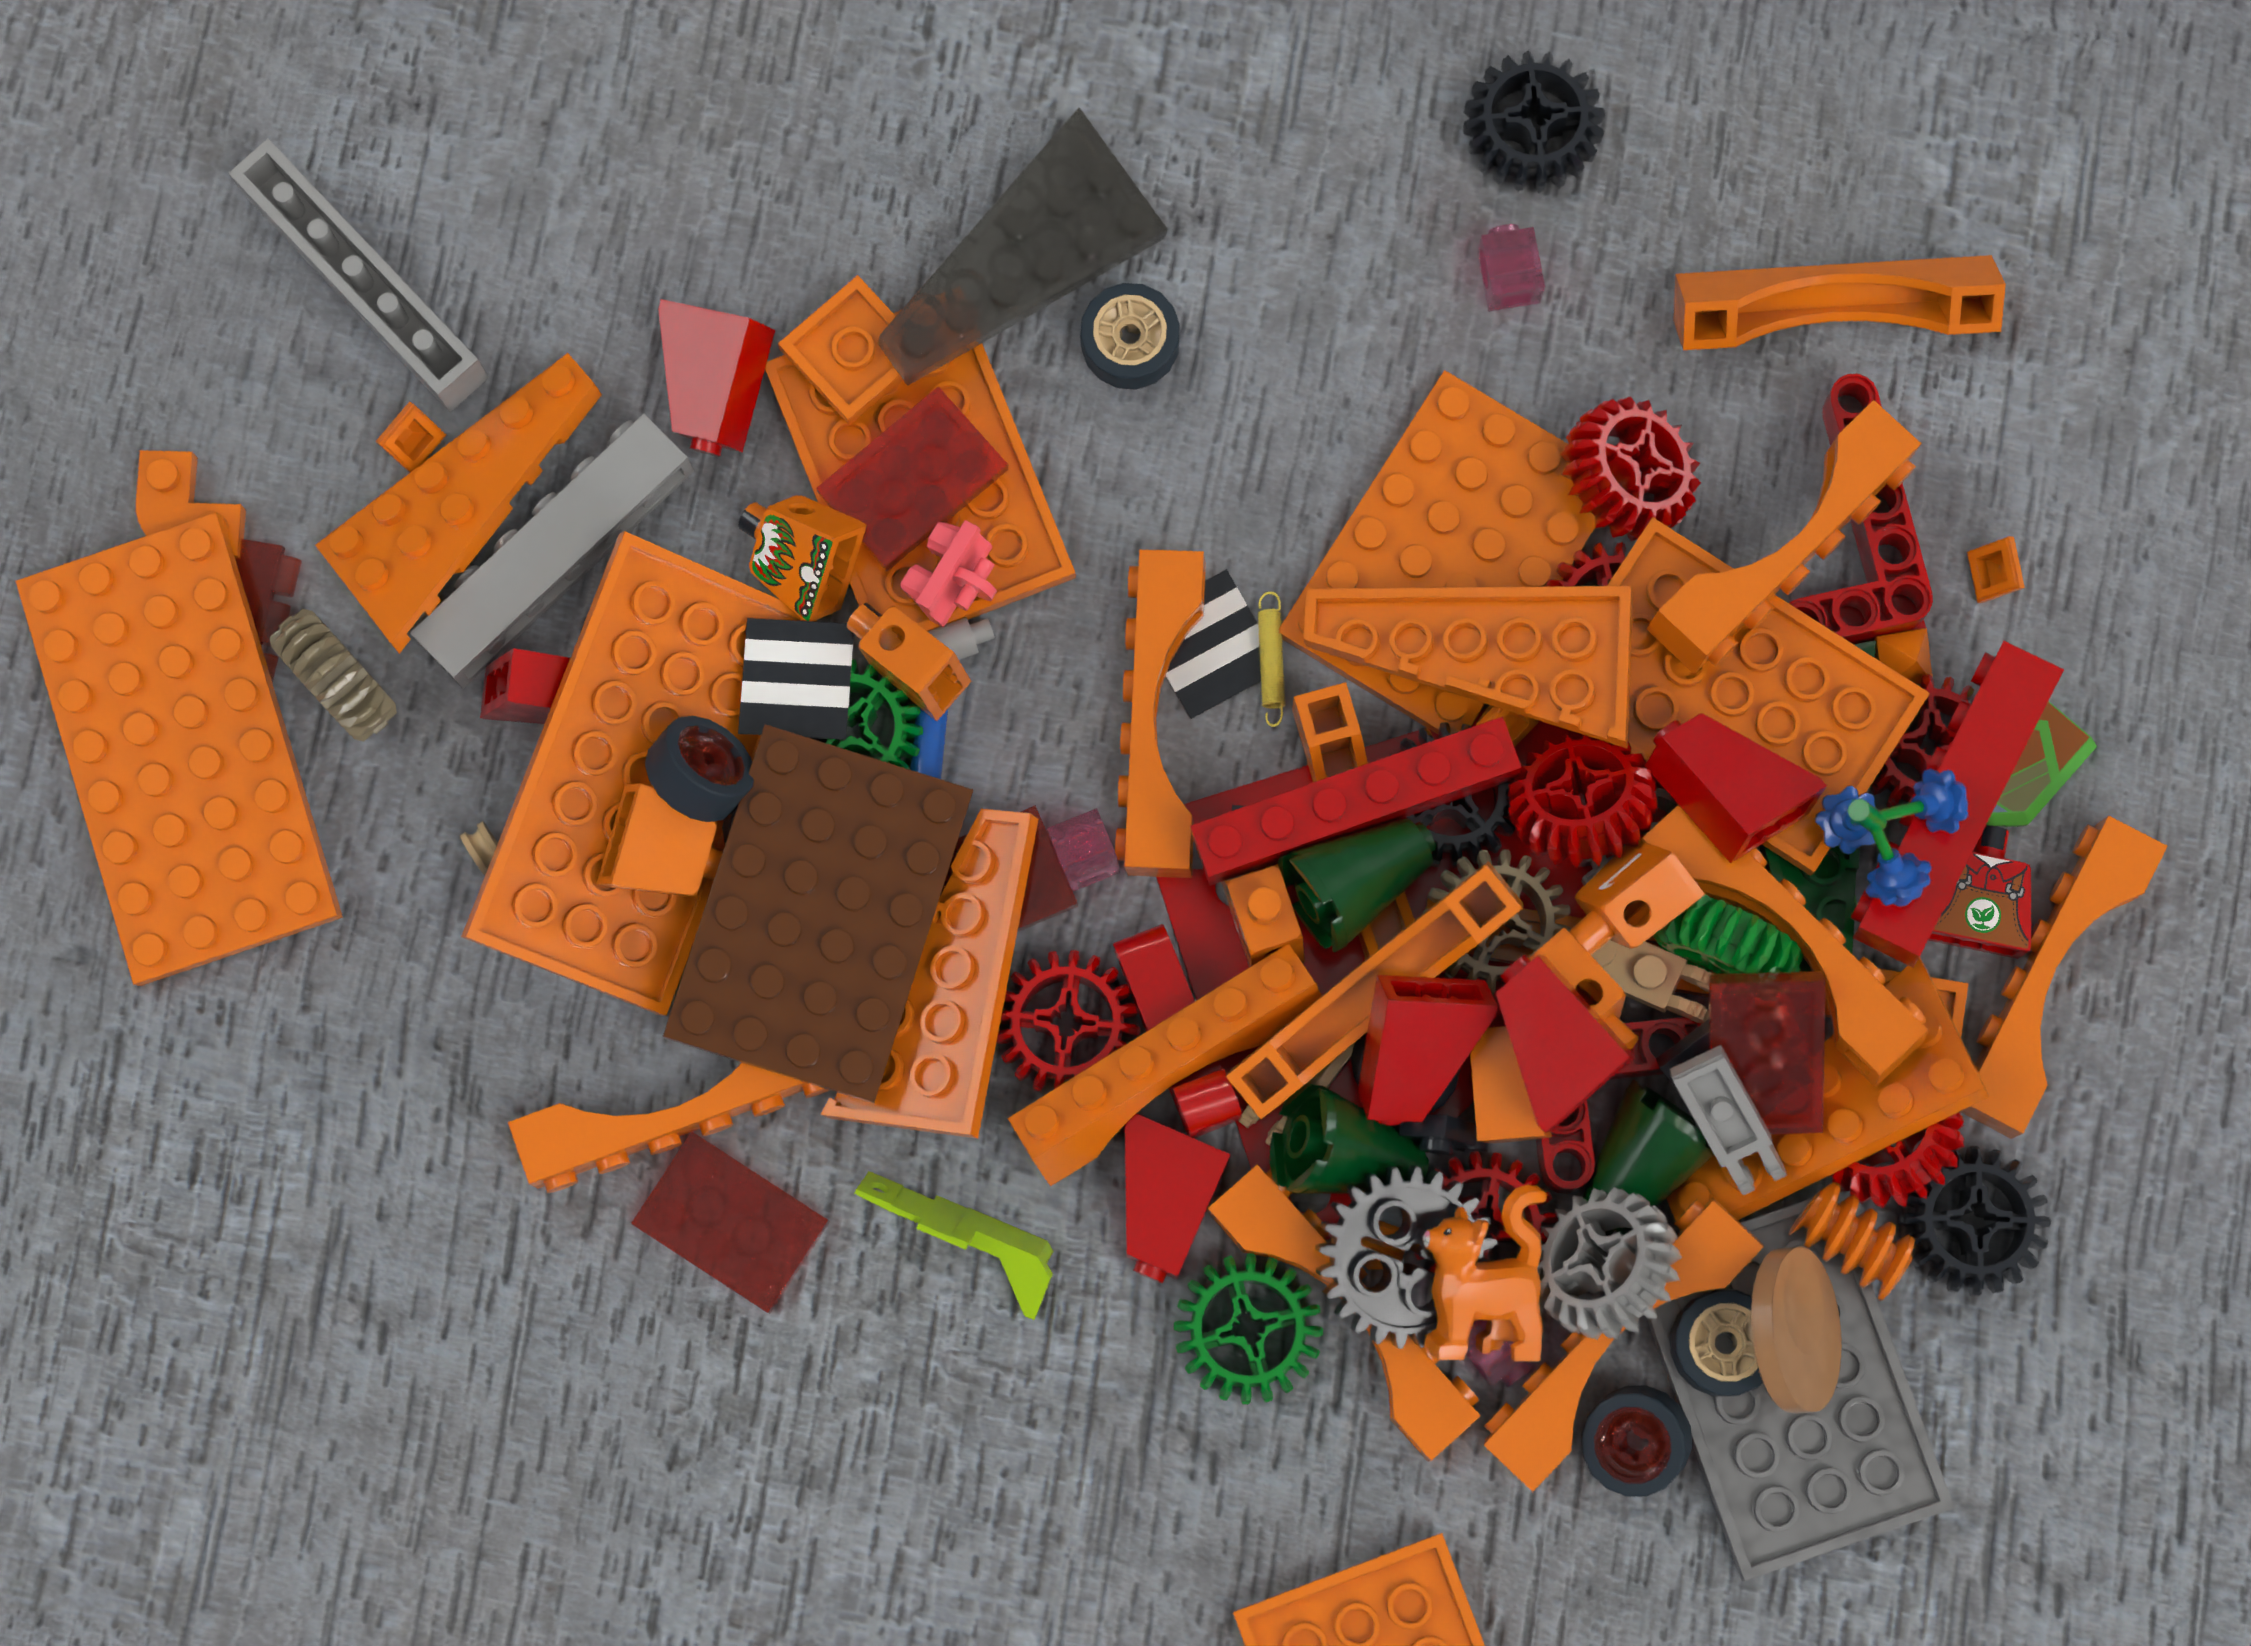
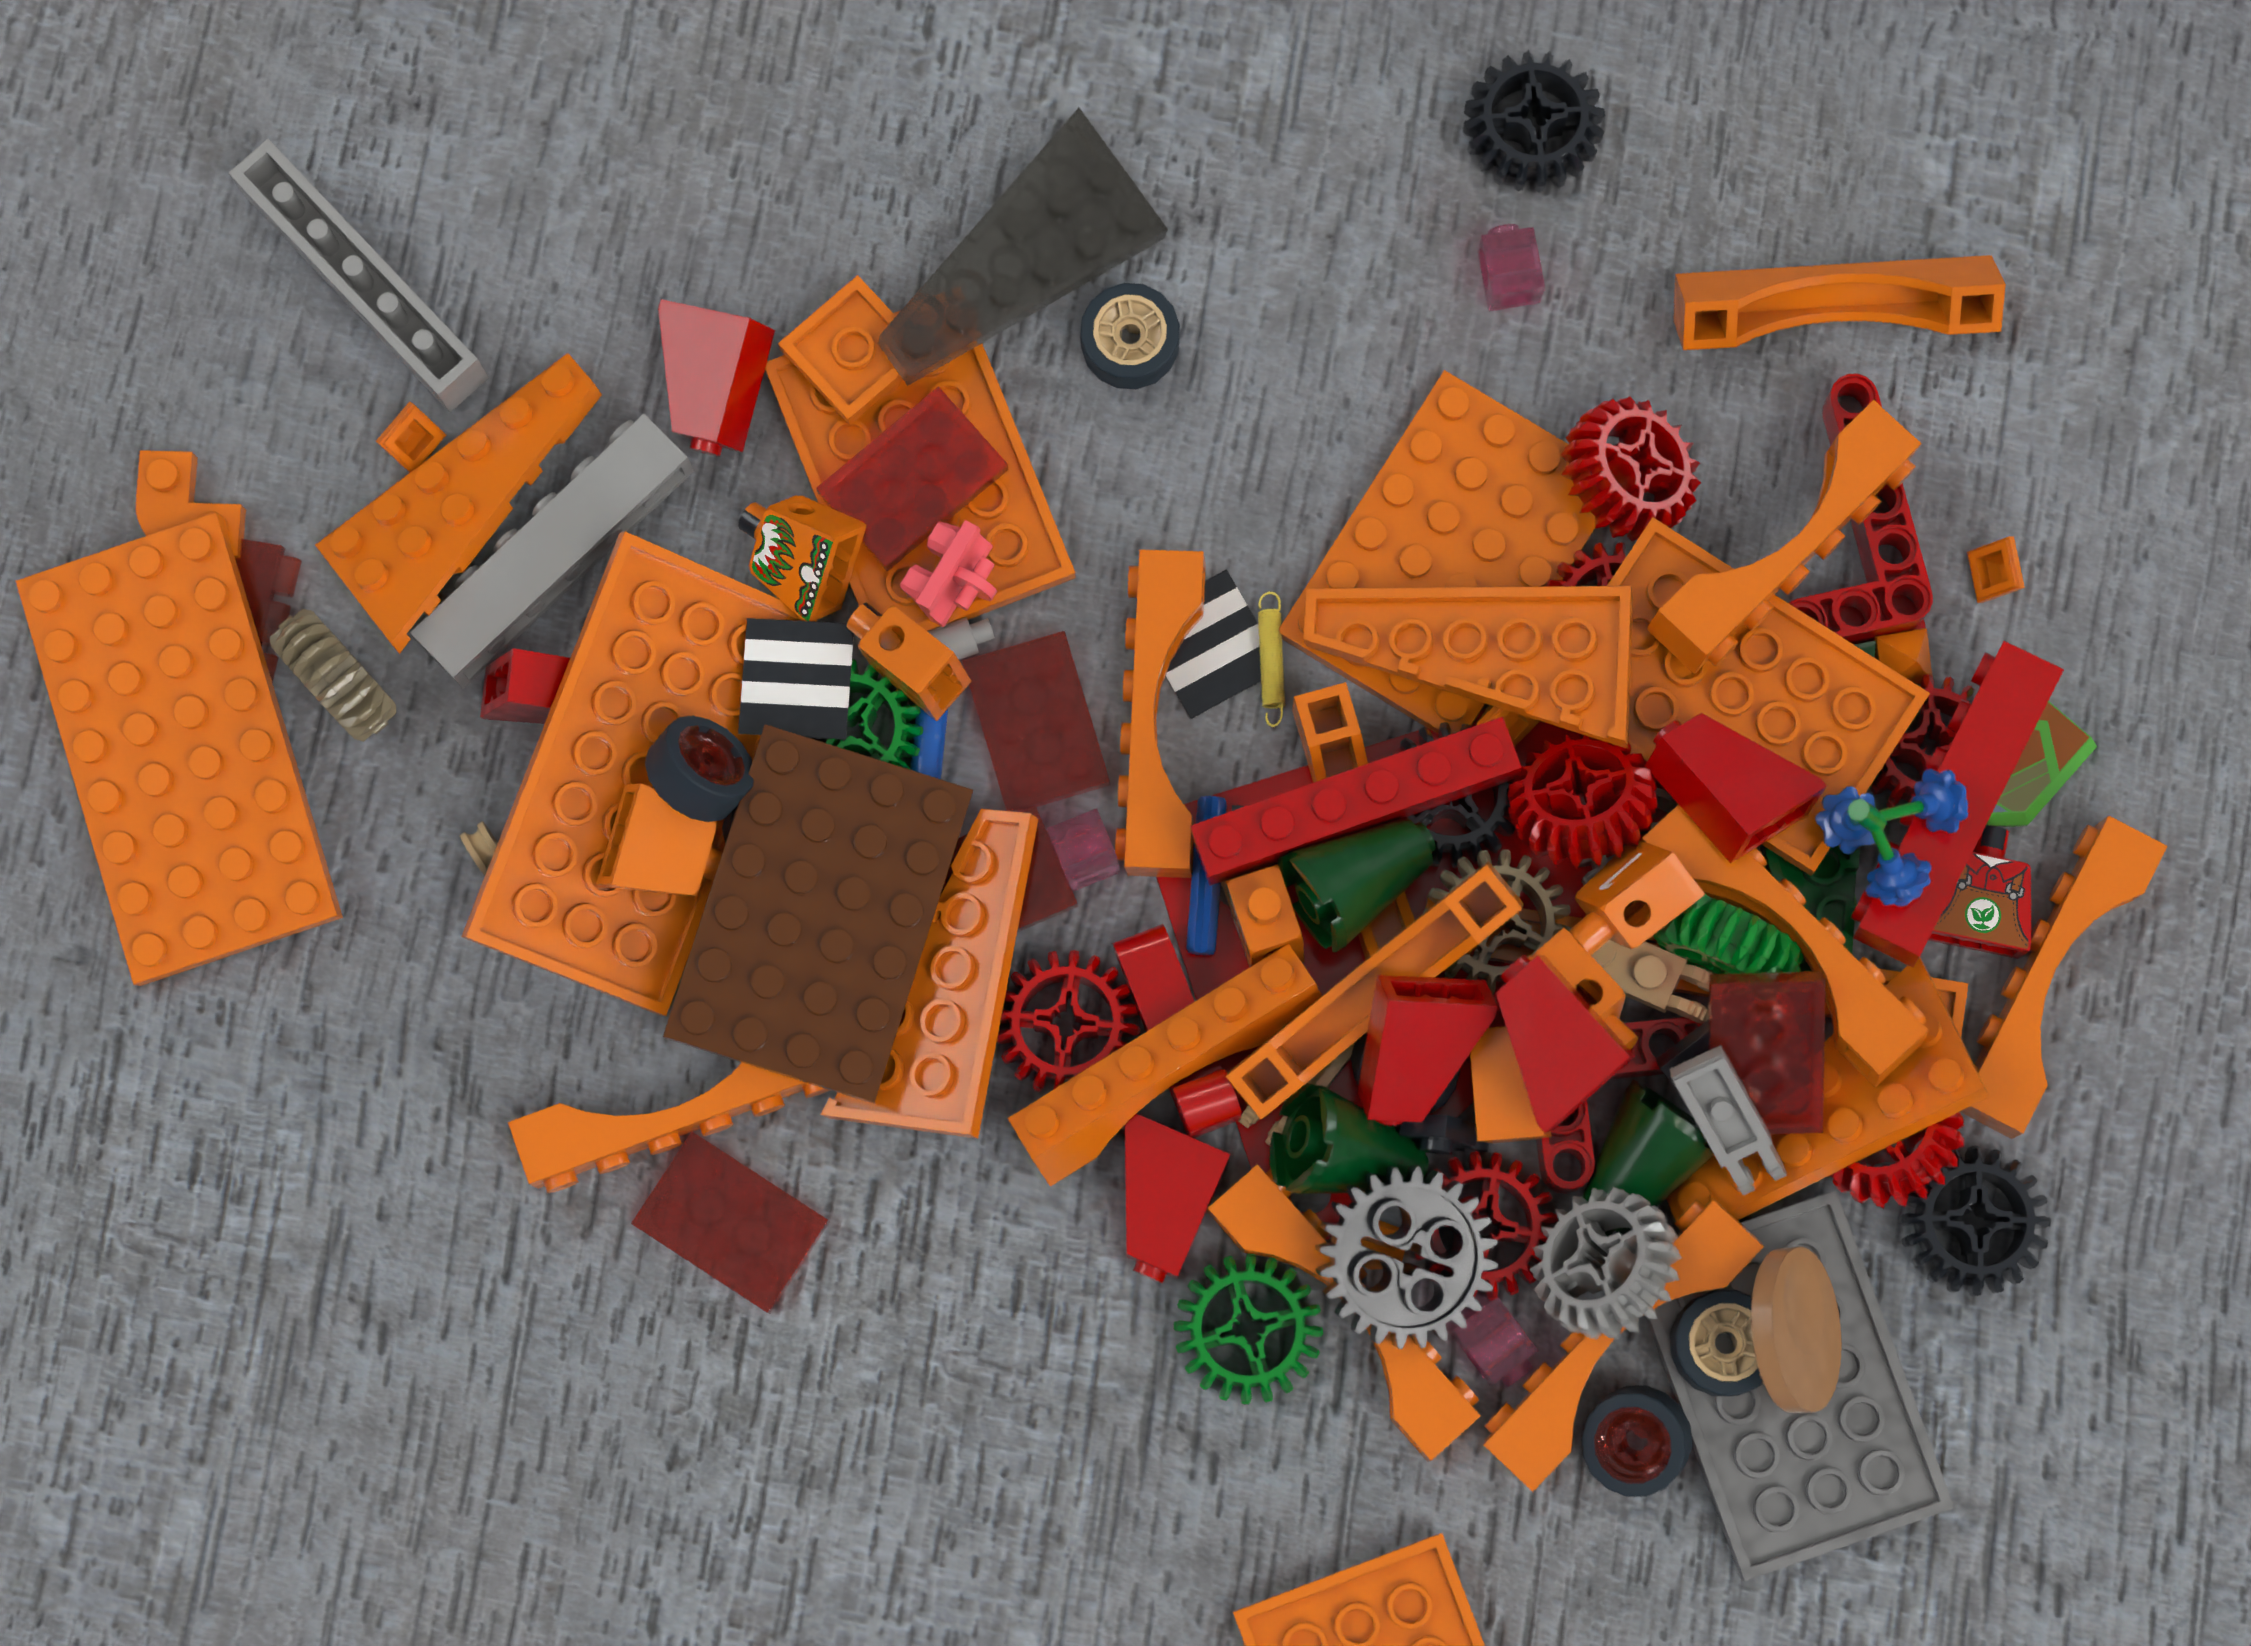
(1020, 1252): lime piece -> none
(1036, 722): none -> clear red plate
(1204, 898): none -> blue axle
(1495, 1291): orange animal -> none
(1855, 1238): orange piece -> none

